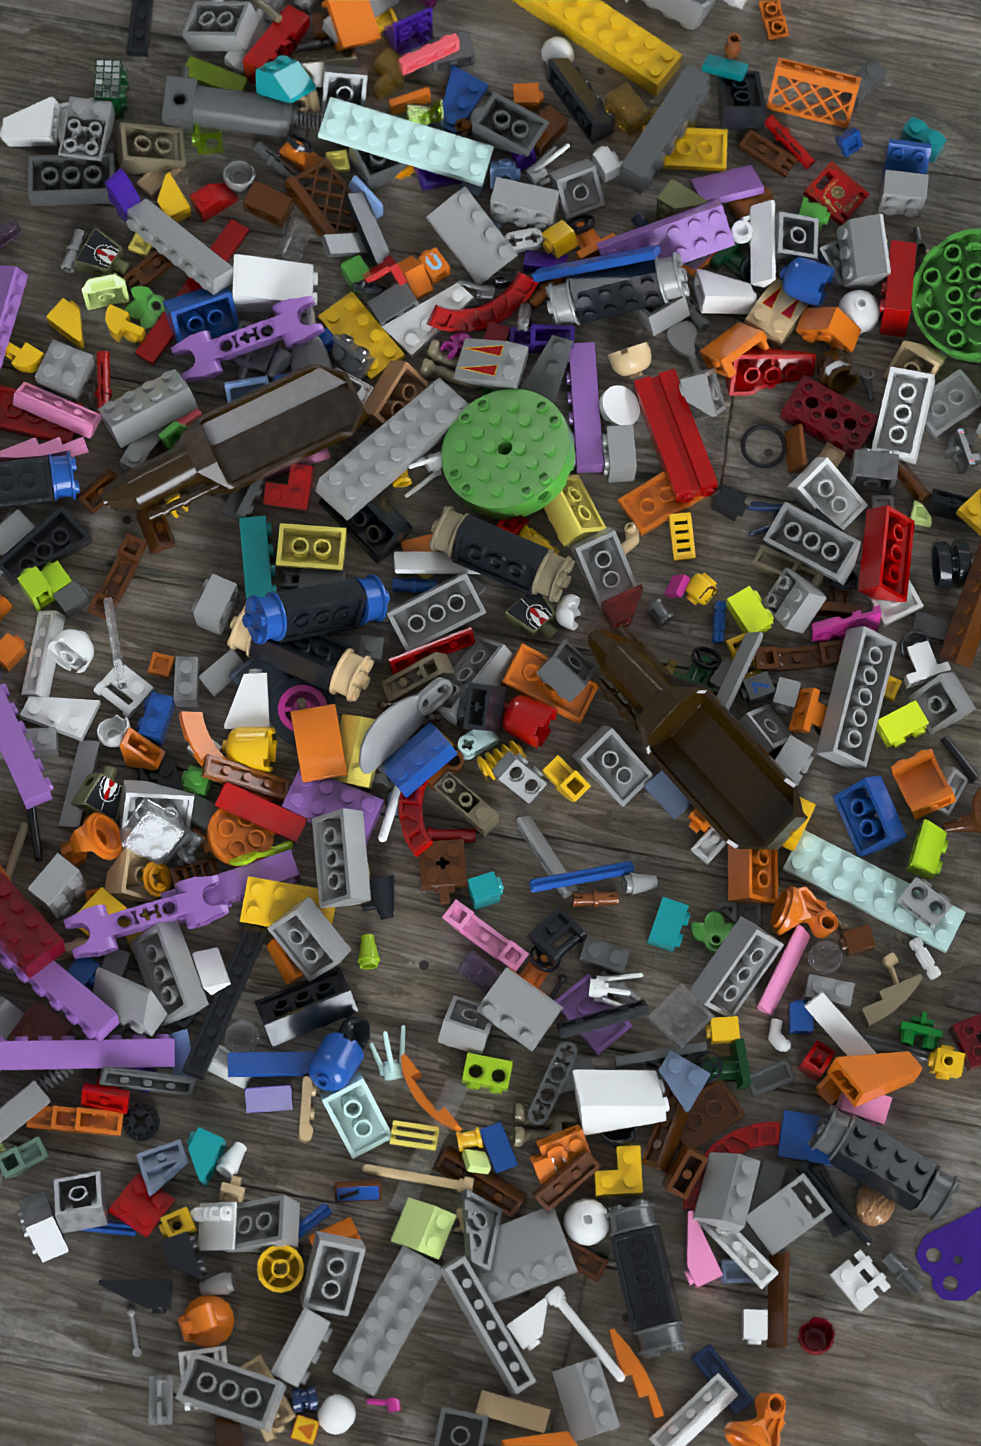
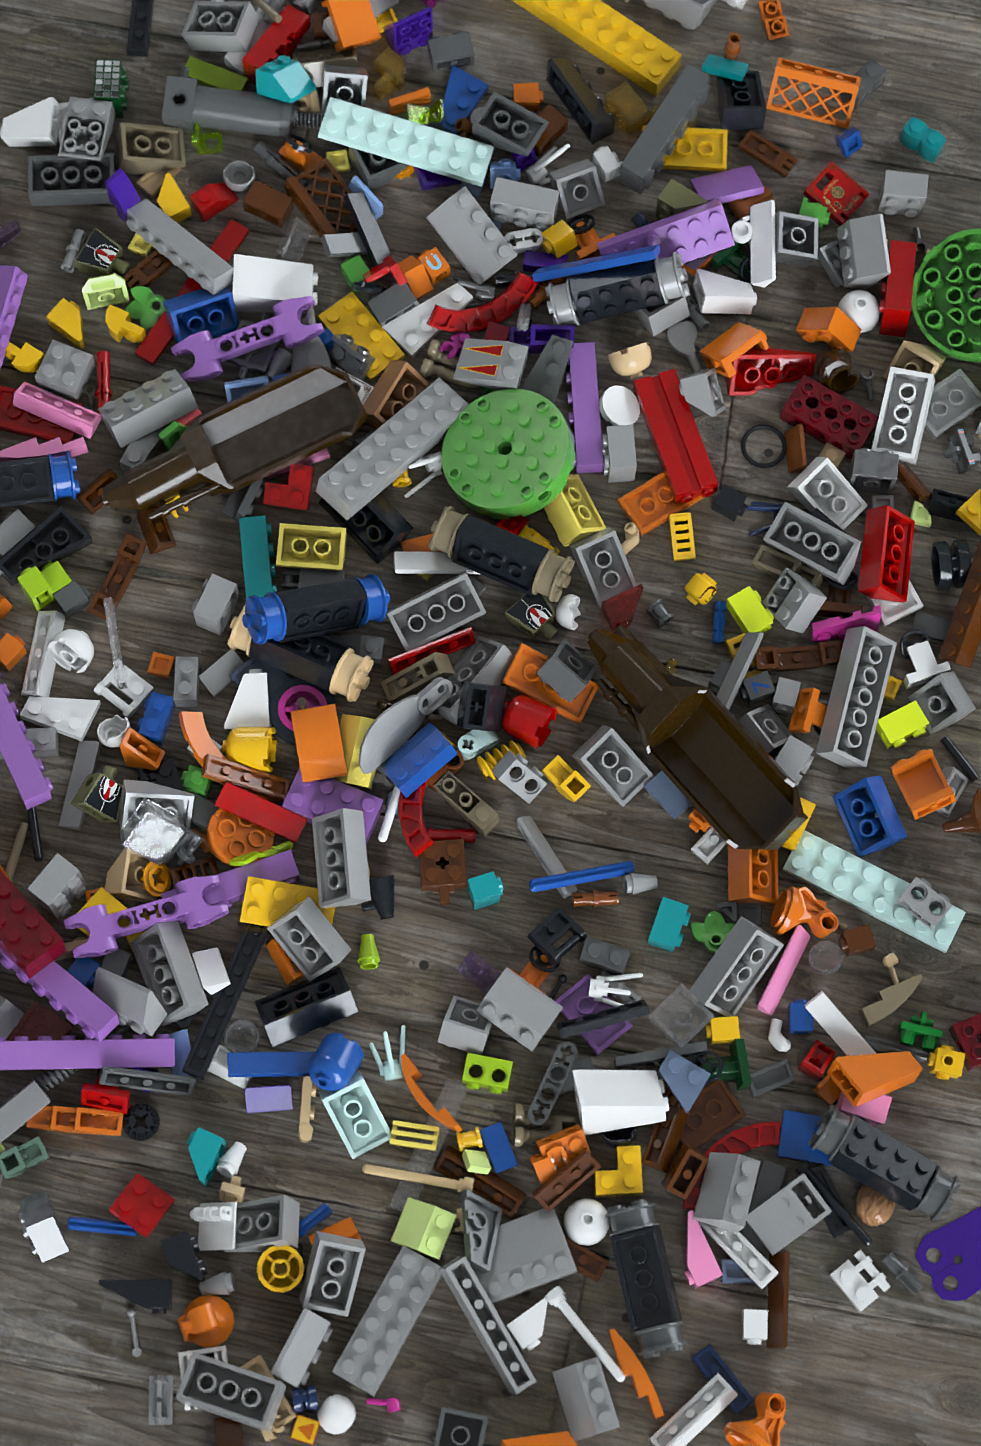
(80, 1202): flat silver brick -> none
(97, 835): orange piece -> none
(161, 1164): sand blue wing -> none
(182, 1216): yellow brick -> none
(356, 1029): black hair -> none
(358, 1191): slope -> none
(412, 585): blue pin -> none
(429, 53): coral plate -> none
(484, 936): bright pink slope -> none
(513, 1411): tan tile -> none
(557, 48): white hair -> none
(677, 586): dark pink tile -> none
(701, 668): piece -> none
(772, 124): red pin -> none
(775, 314): tan slope -> none
(806, 280): blue cylinder -> none
(816, 1336): dark red hair -> none
(836, 990): light grey brick -> none
(907, 157): blue plate -> none
(925, 958): white axle -> none
(927, 850): lime slope -> none

